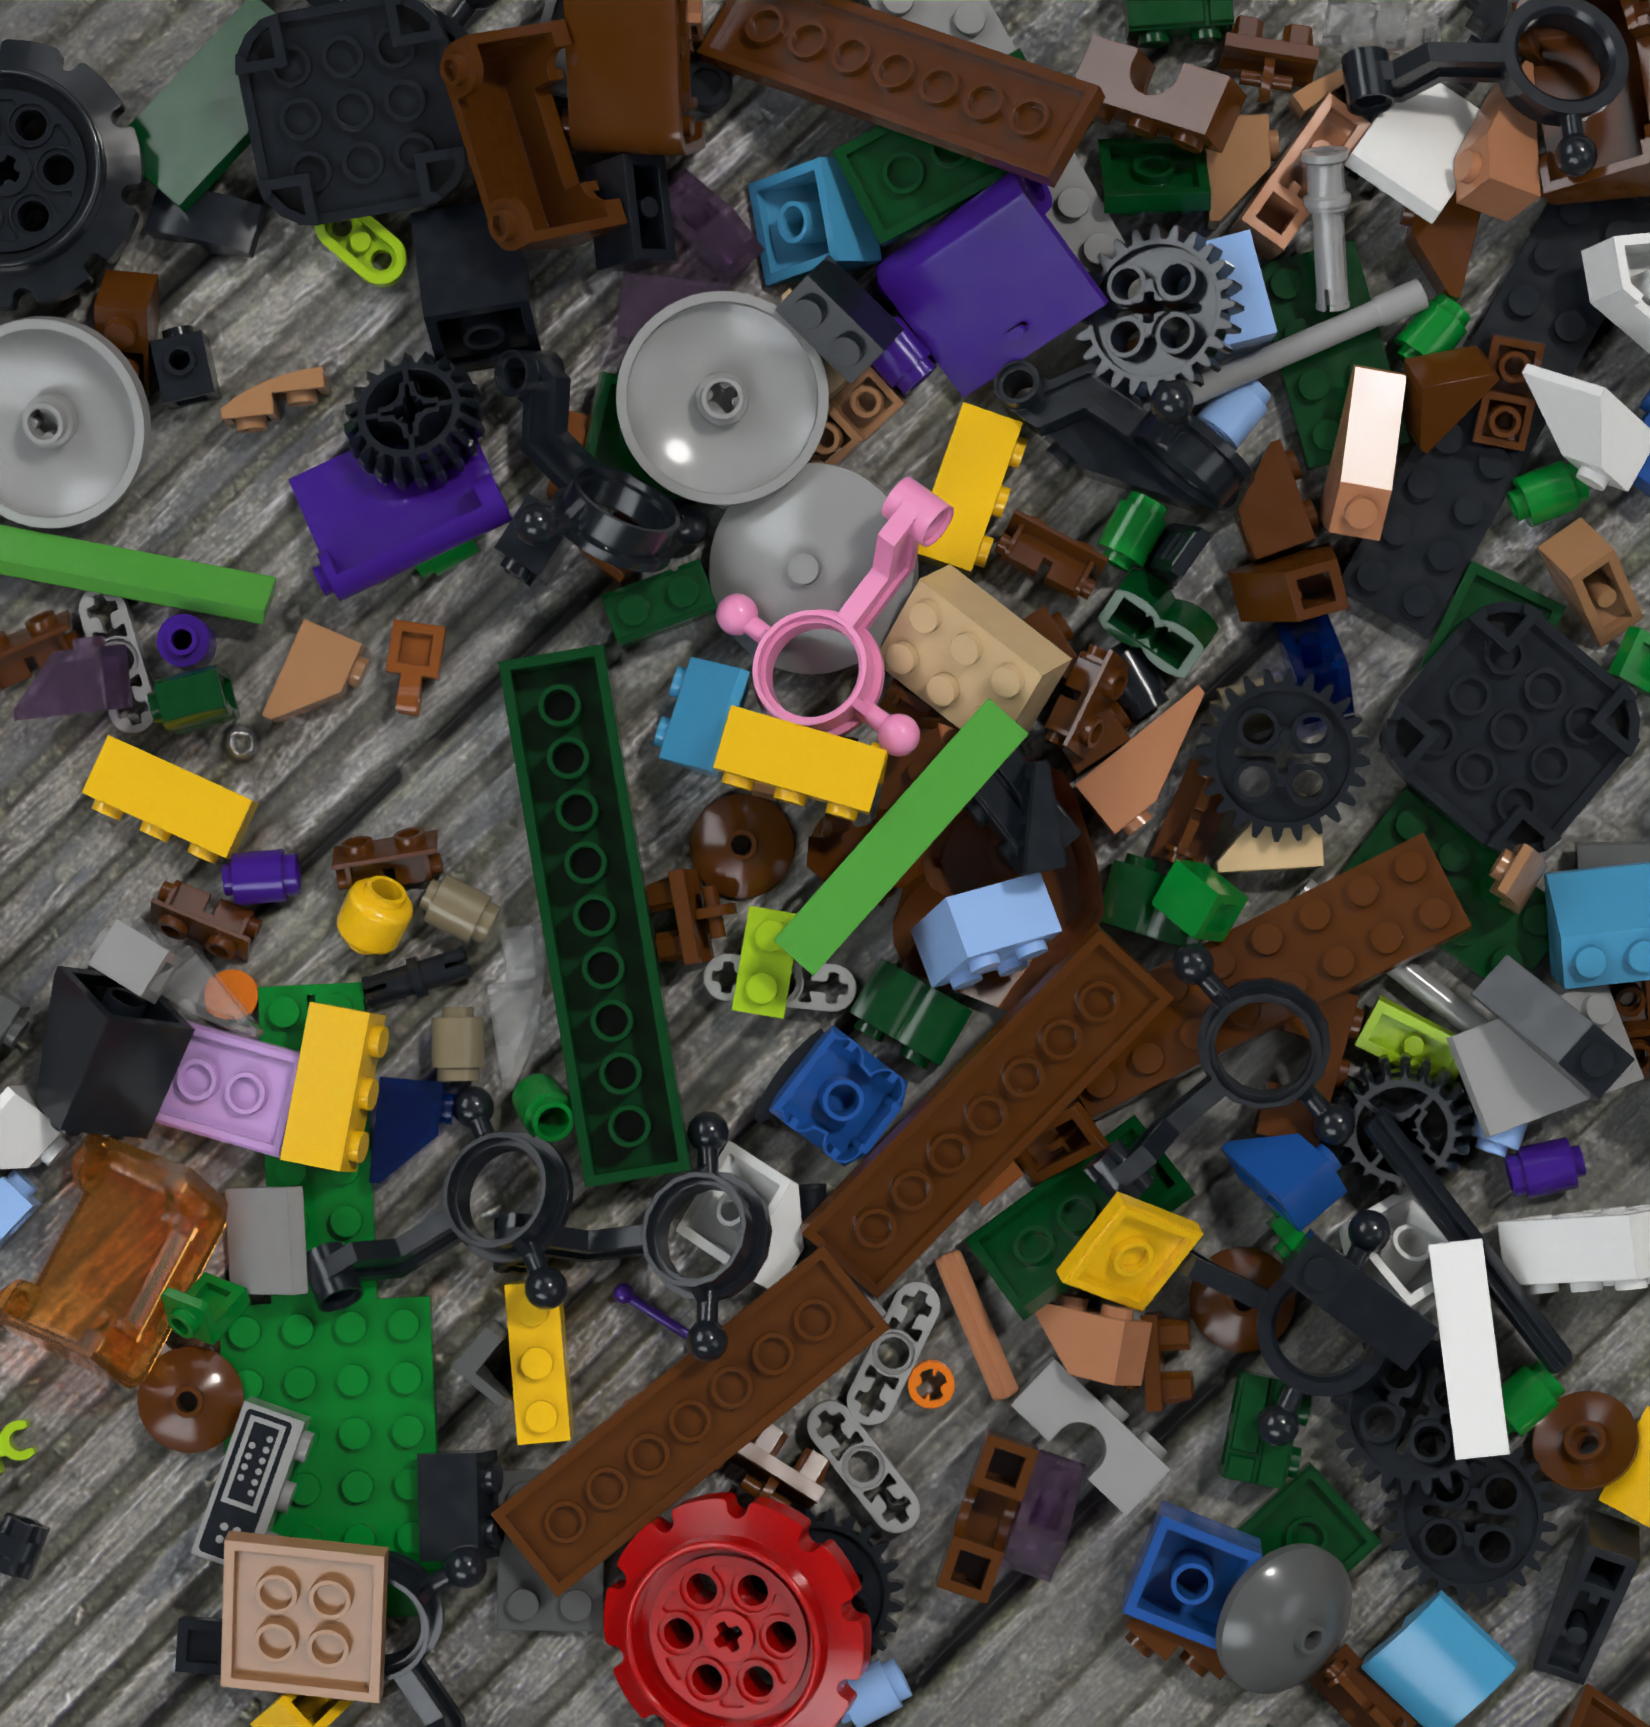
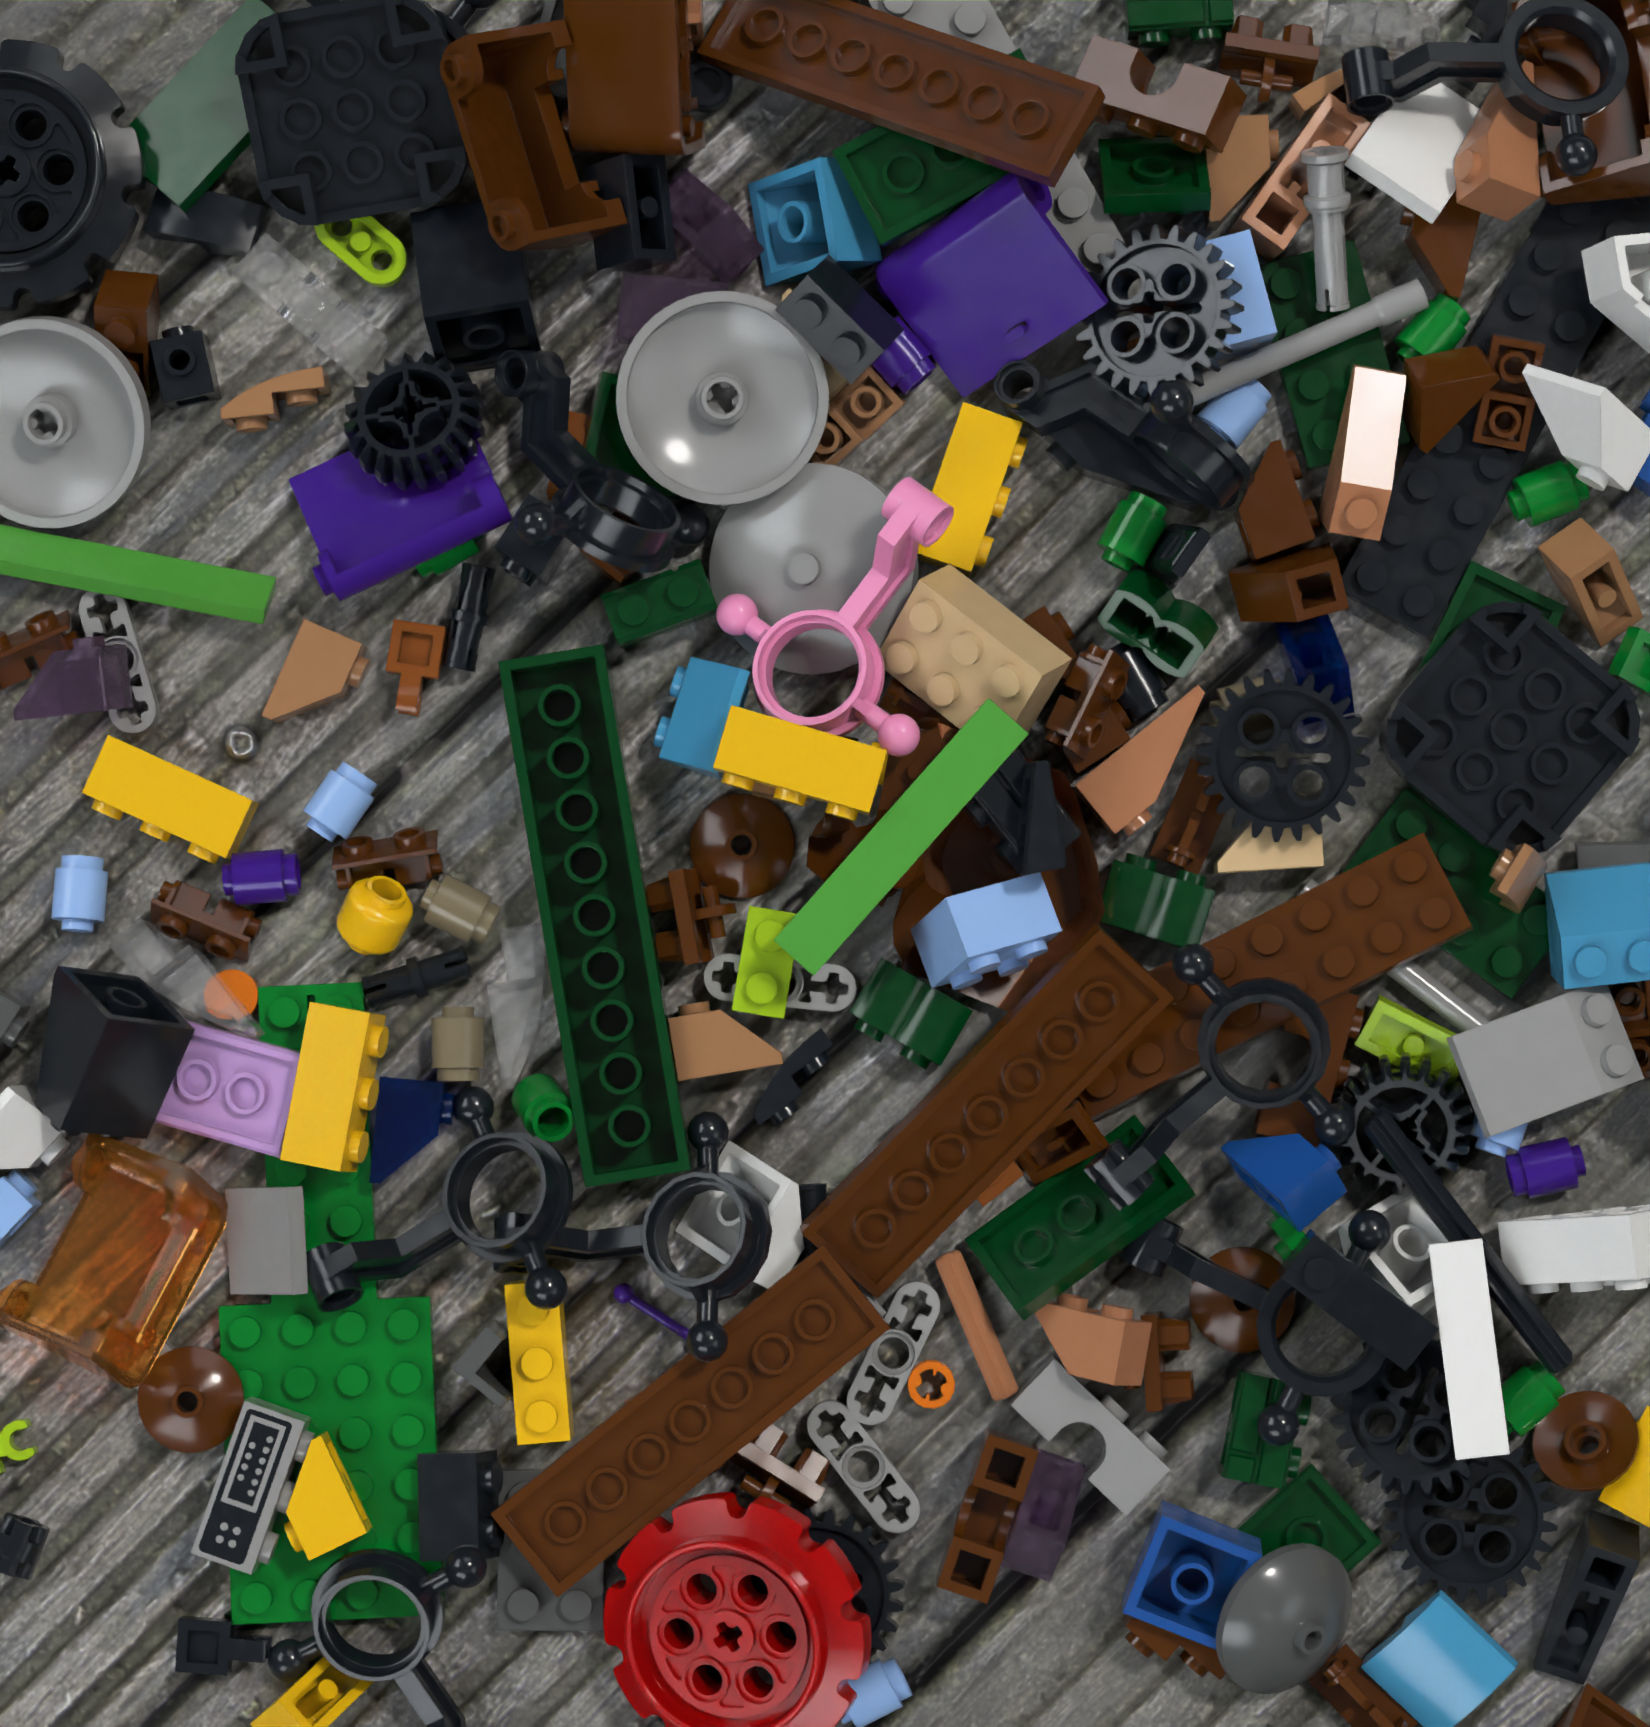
(79, 893): none -> light blue brick
(134, 960): light grey brick -> none
(194, 700): dark green brick -> none
(198, 653): dark purple brick -> none
(205, 1308): green bracket -> none
(304, 1616): medium nougat plate -> none
(311, 308): none -> clear arch
(324, 1503): none -> yellow slope
(339, 802): none -> light blue brick
(468, 617): none -> black pin
(715, 1043): none -> medium nougat slope
(840, 1097): blue slope -> none
(1031, 542): reddish brown hinge -> none
(1129, 1252): yellow tile -> none
(1199, 900): green panel -> none
(1553, 1028): black slope -> none

